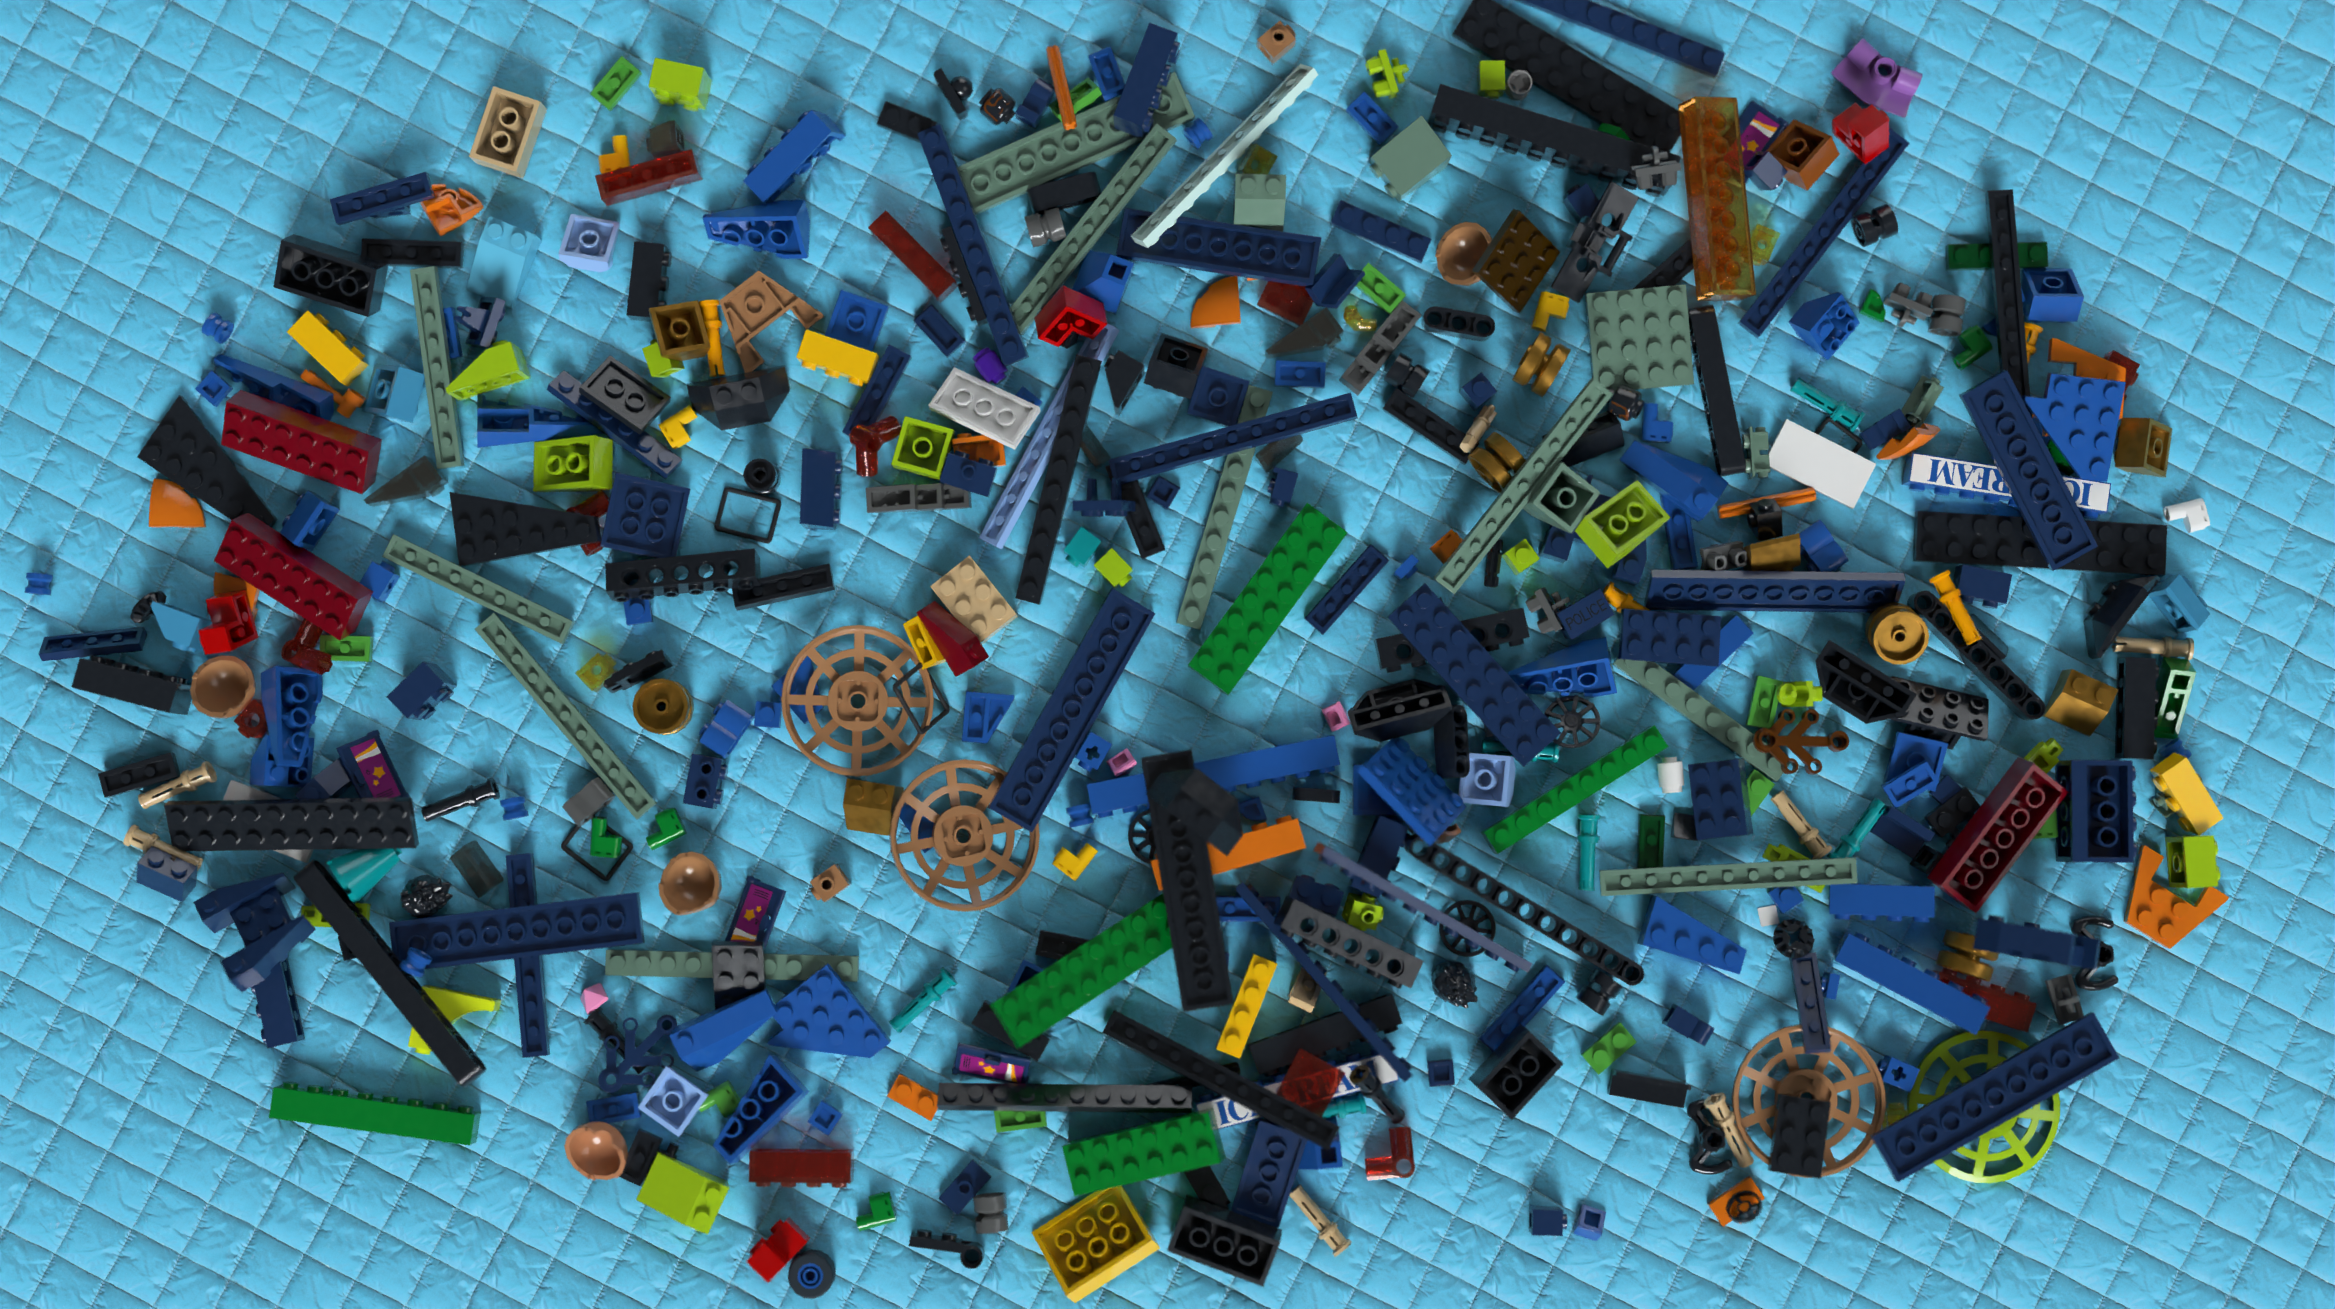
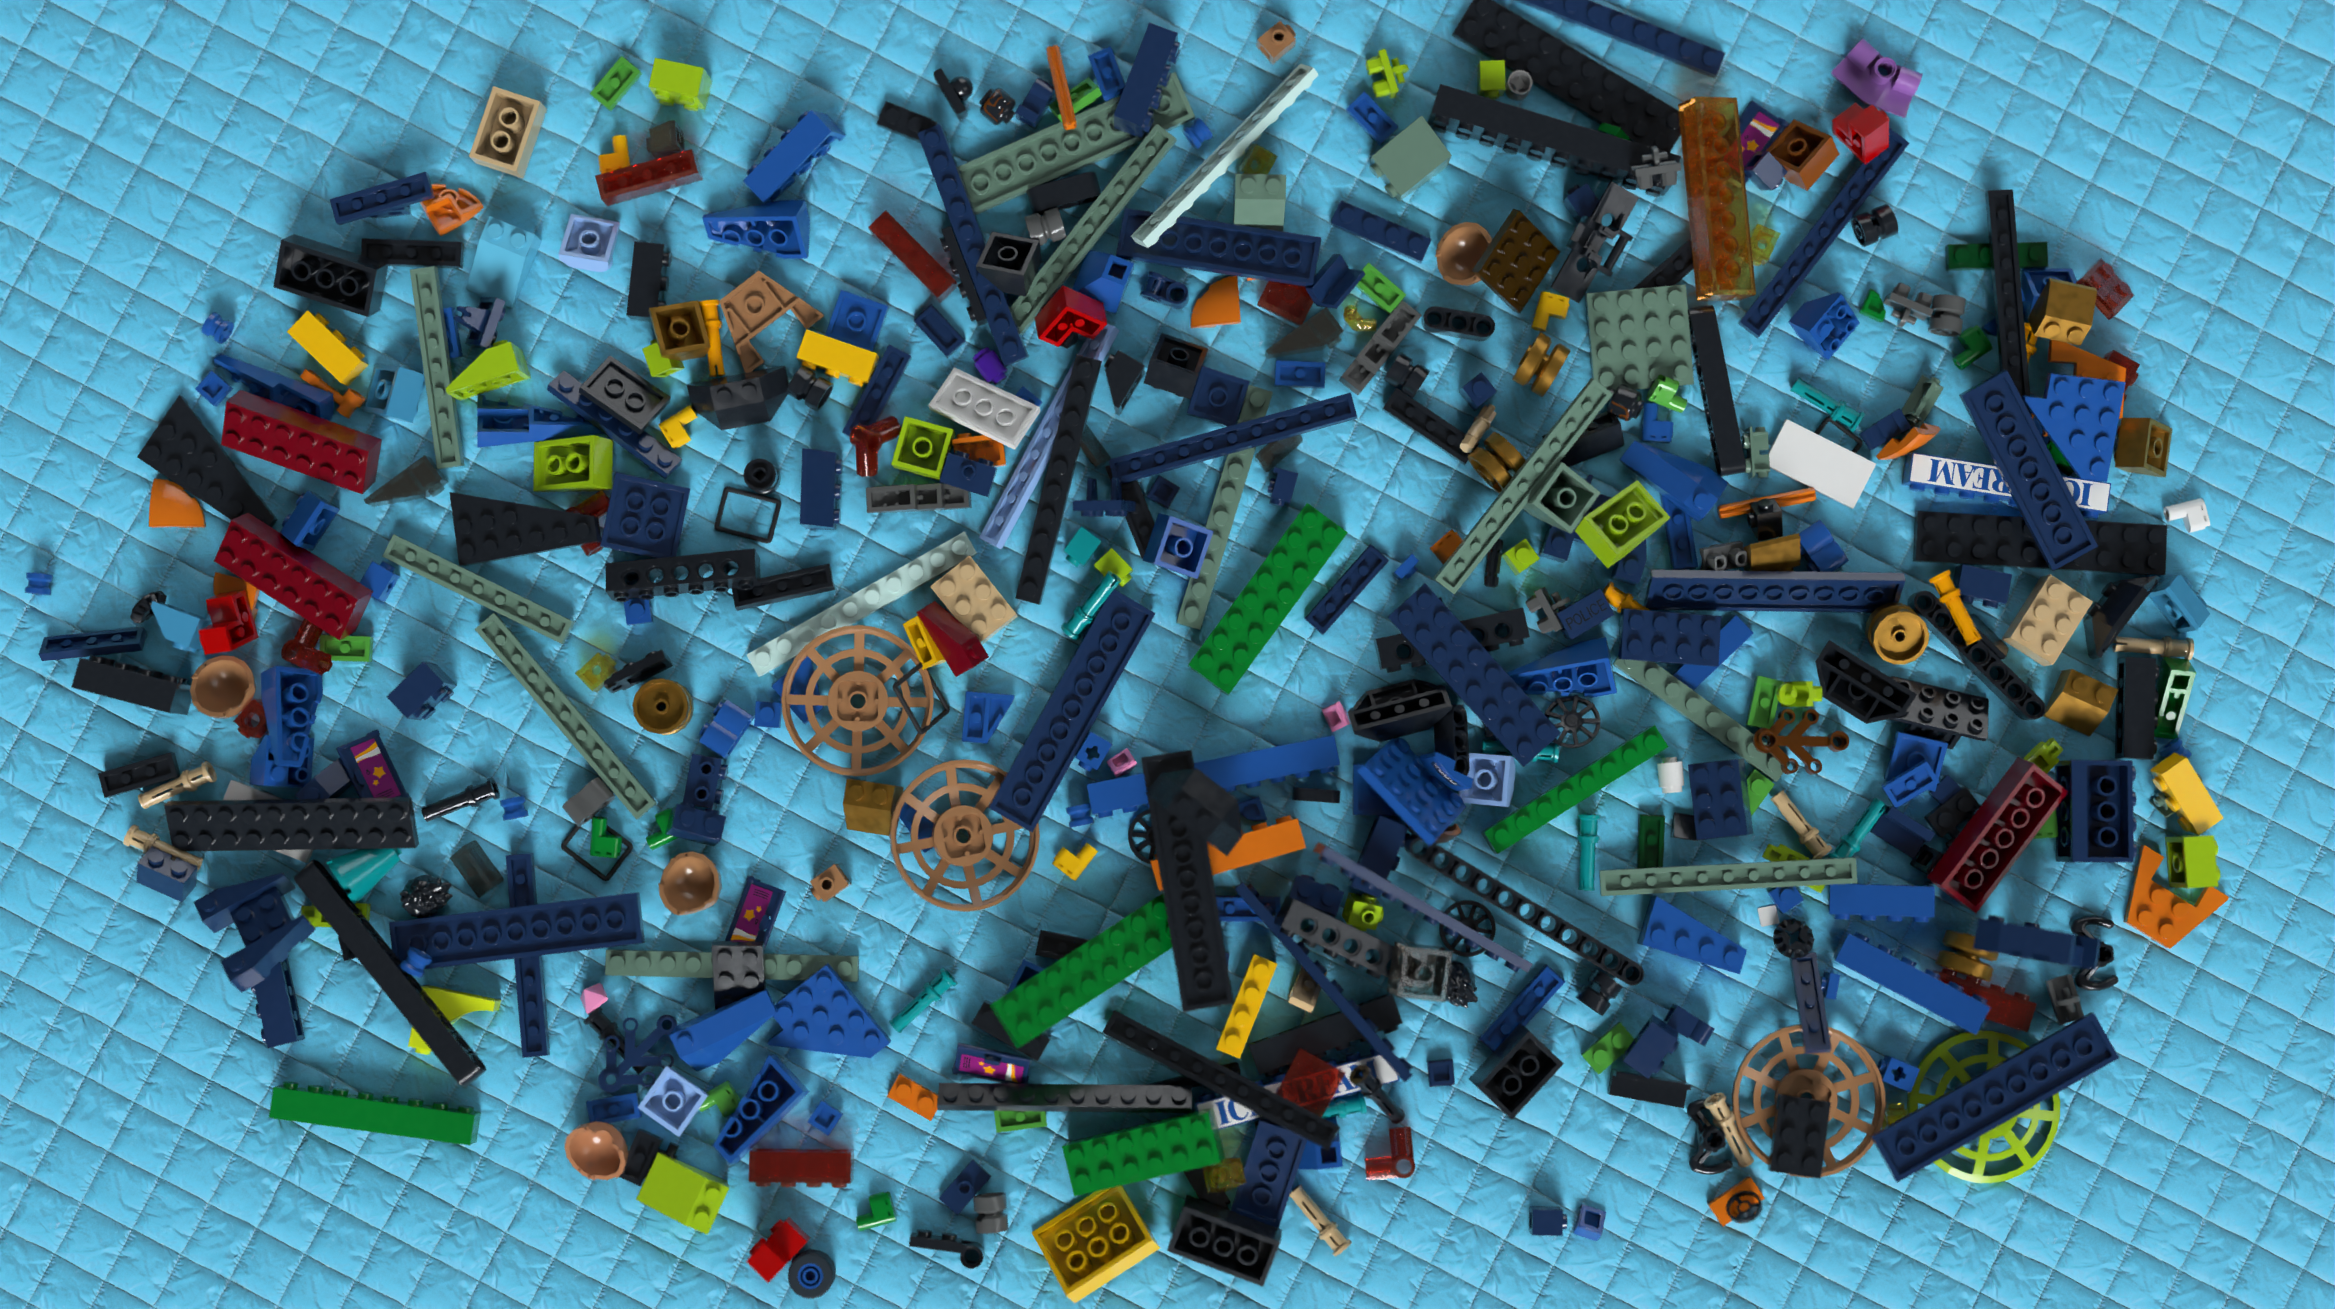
(695, 824): none -> dark blue brick
(811, 389): none -> black wheel
(863, 603): none -> light aqua plate
(1010, 262): none -> black slope
(1084, 614): none -> teal pin
(1163, 290): none -> dark blue piece
(1178, 545): none -> blue brick
(1224, 1175): none -> clear yellow brick
(1419, 971): none -> clear smoke brick
(1443, 770): none -> blue slope
(1651, 1046): none -> dark blue brick
(1663, 393): none -> bright green piece
(2047, 620): none -> tan brick
(2063, 312): none -> pearl gold slope
(2111, 291): none -> clear red plate

